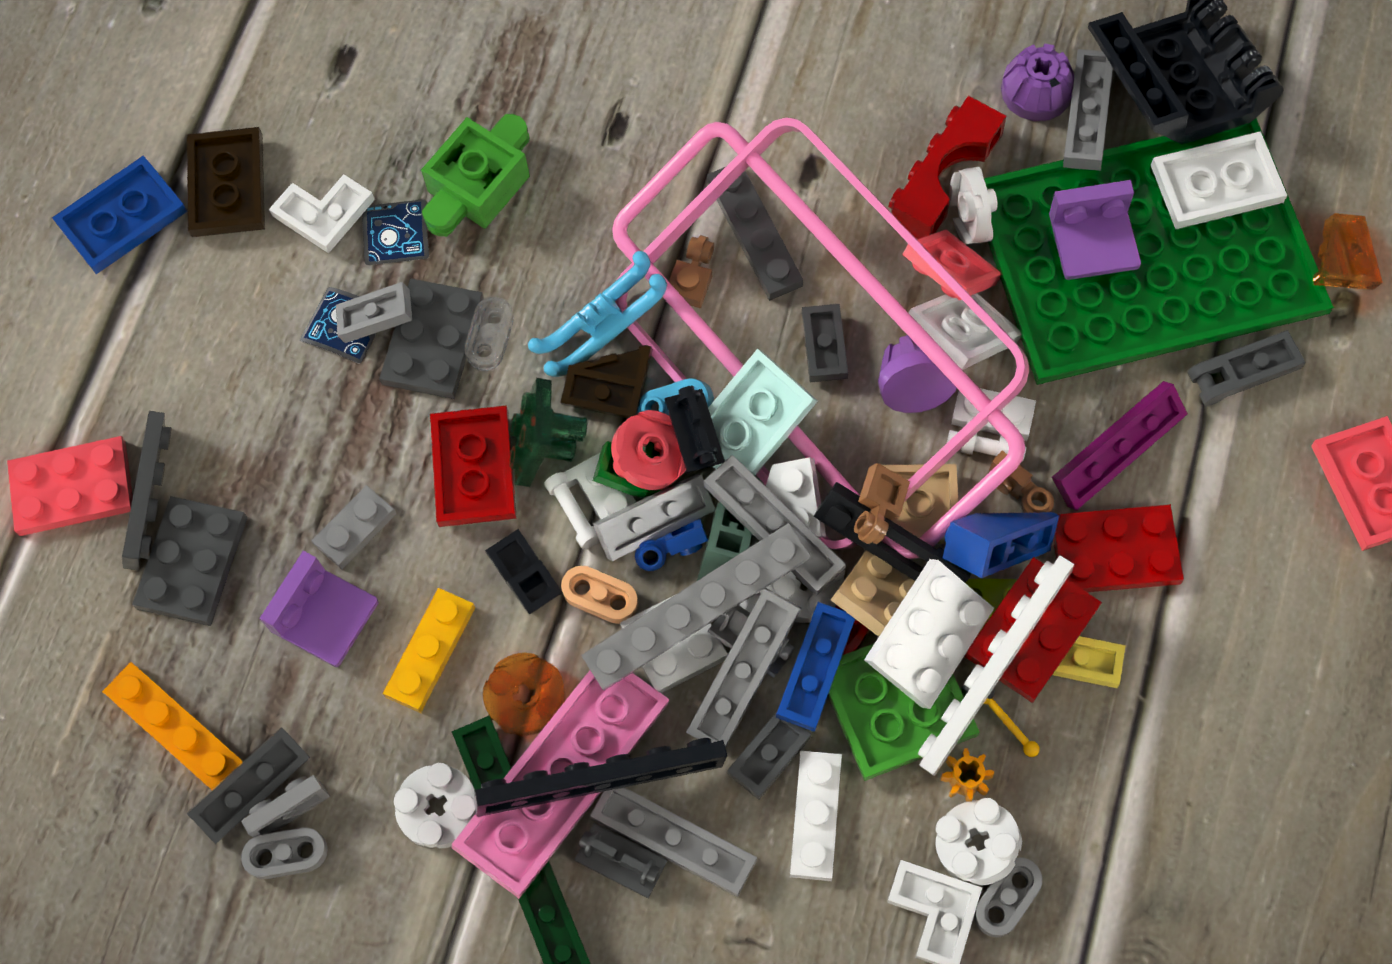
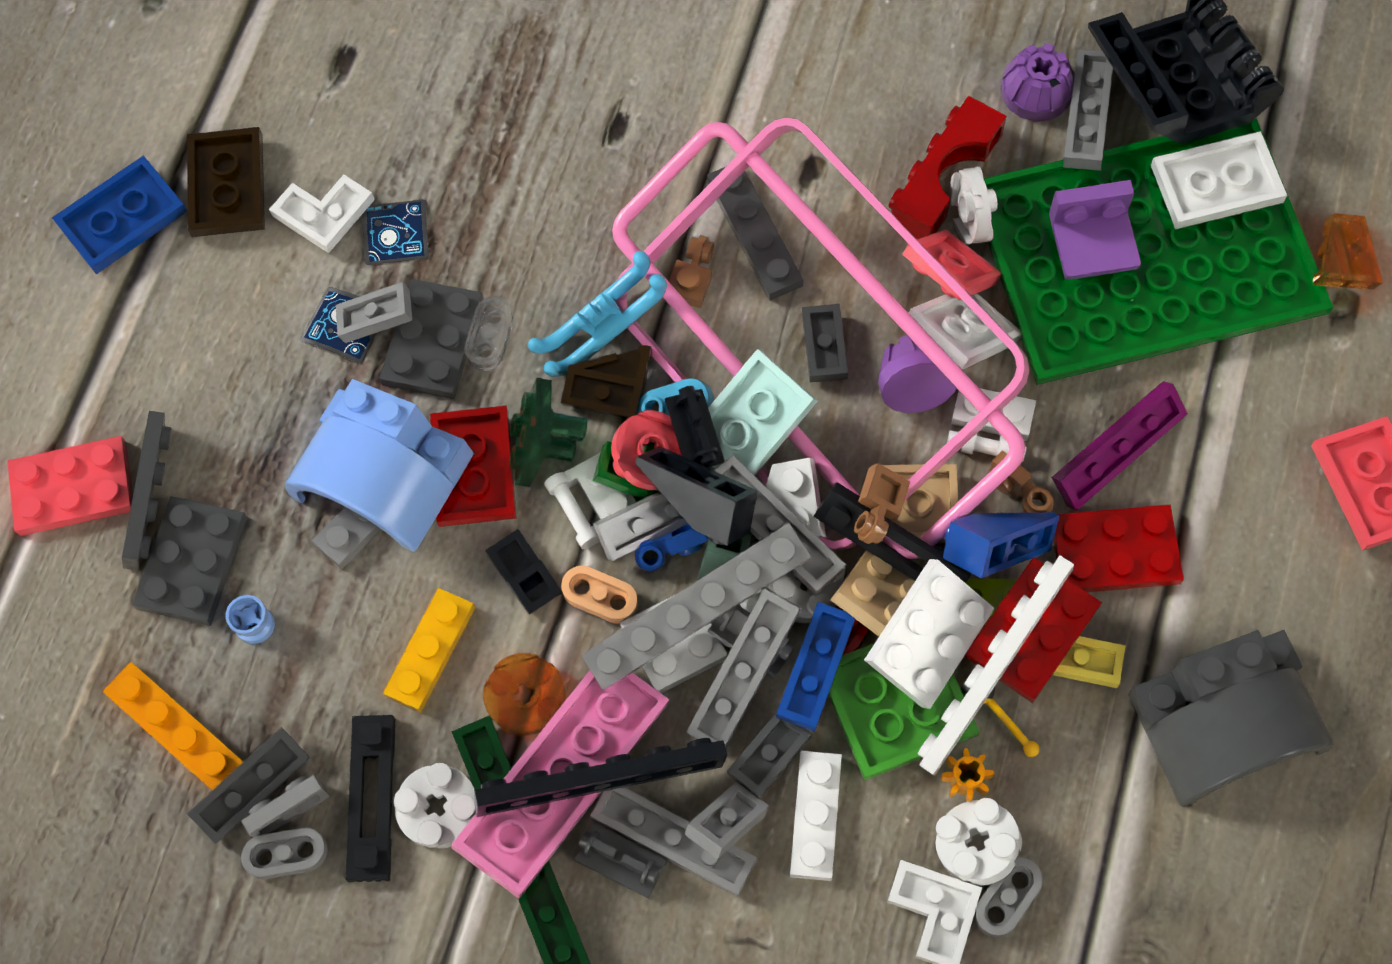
(243, 613): none -> light blue wheel
(318, 611): medium lavender bracket -> none
(370, 857): none -> black container
(381, 462): none -> light blue piece
(462, 163): bright green brick -> none
(701, 496): none -> black slope
(726, 820): none -> light grey plate
(1238, 717): none -> dark grey piece
(1247, 367): dark grey plate -> none

